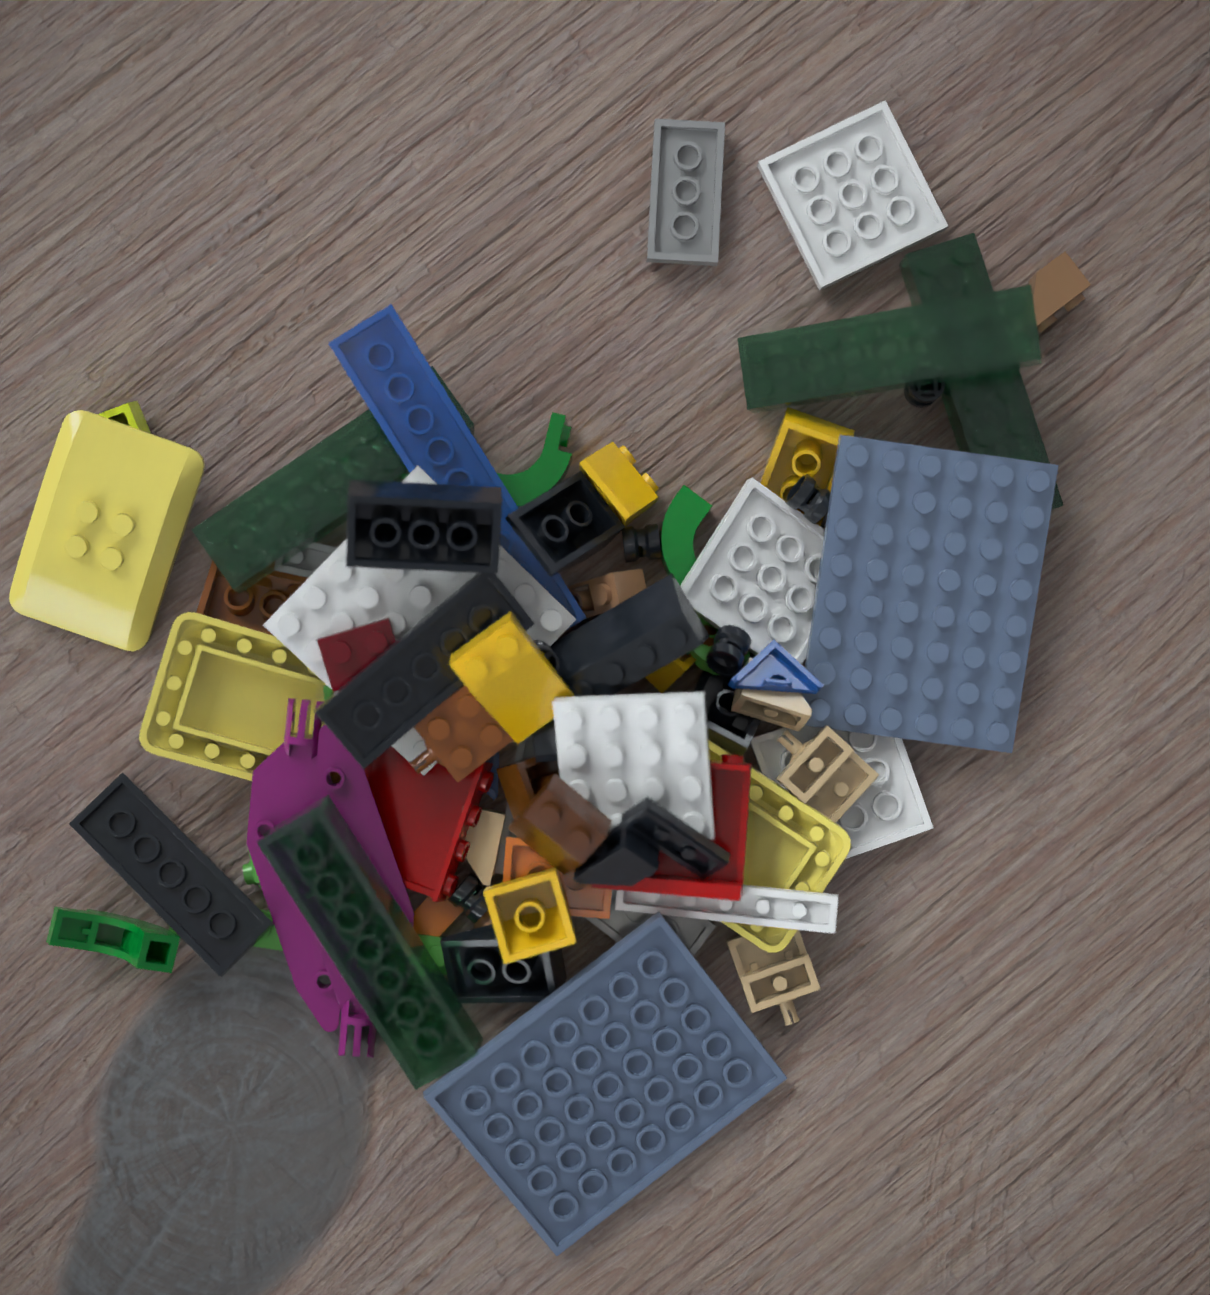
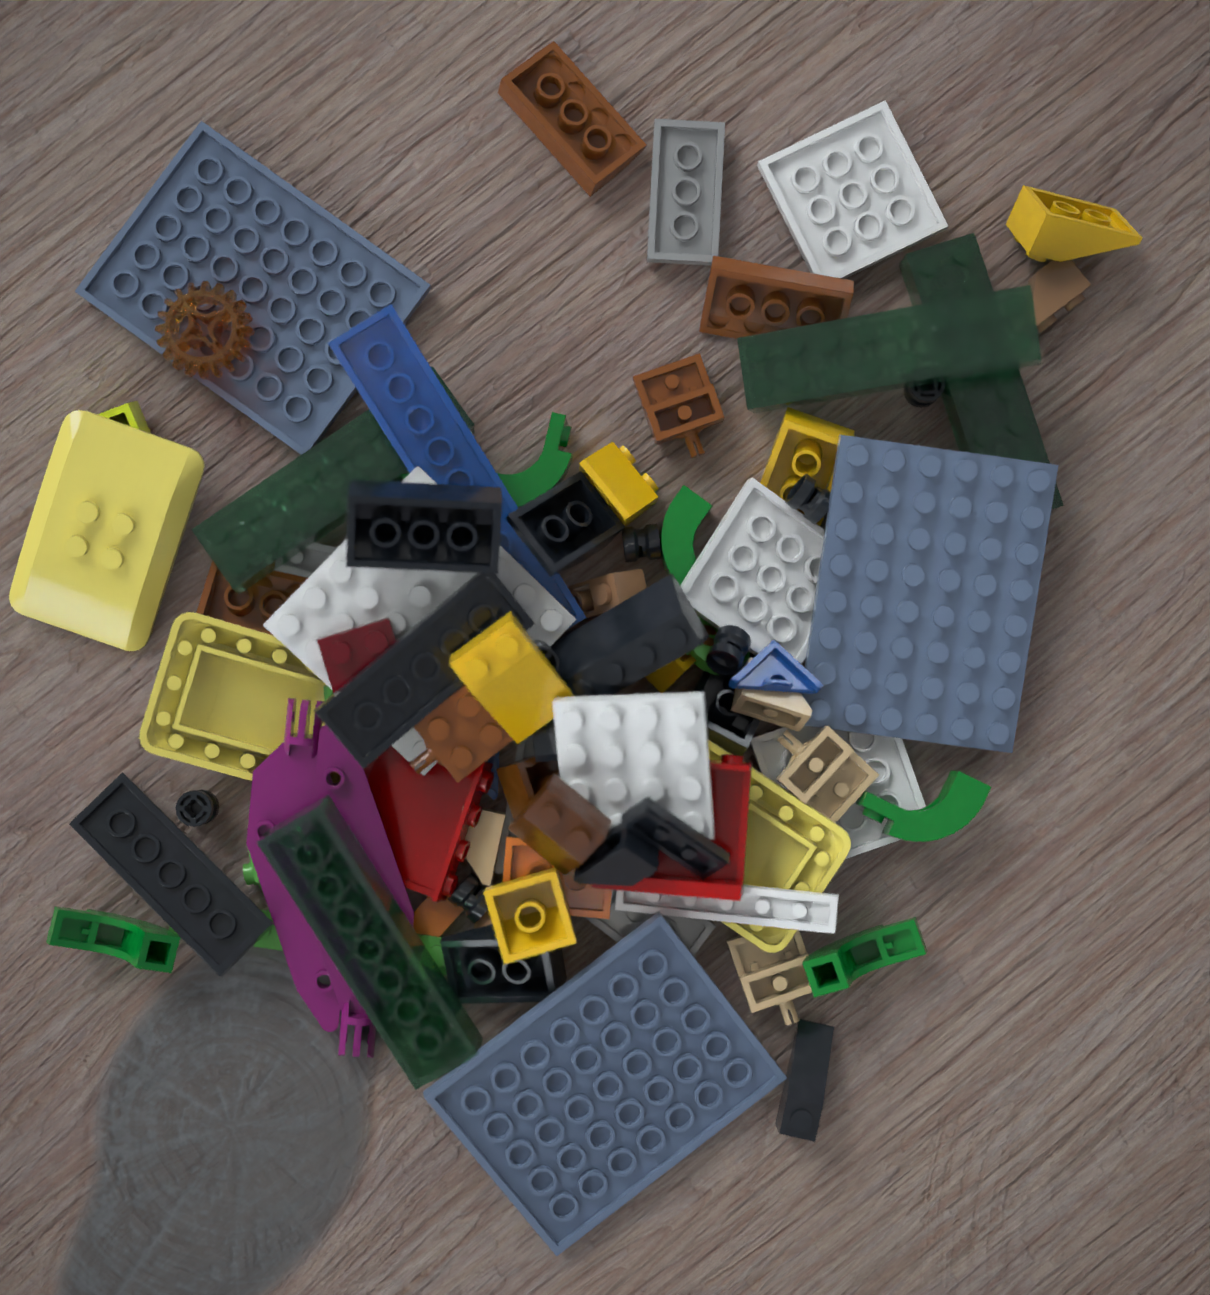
(193, 337): none -> clear orange gear
(205, 807): none -> black wheel
(284, 255): none -> sand blue plate
(571, 118): none -> dark orange slope
(679, 402): none -> dark orange plate
(763, 298): none -> dark orange slope
(806, 1081): none -> black slope
(848, 958): none -> green arch
(948, 813): none -> green arch
(1066, 227): none -> yellow slope

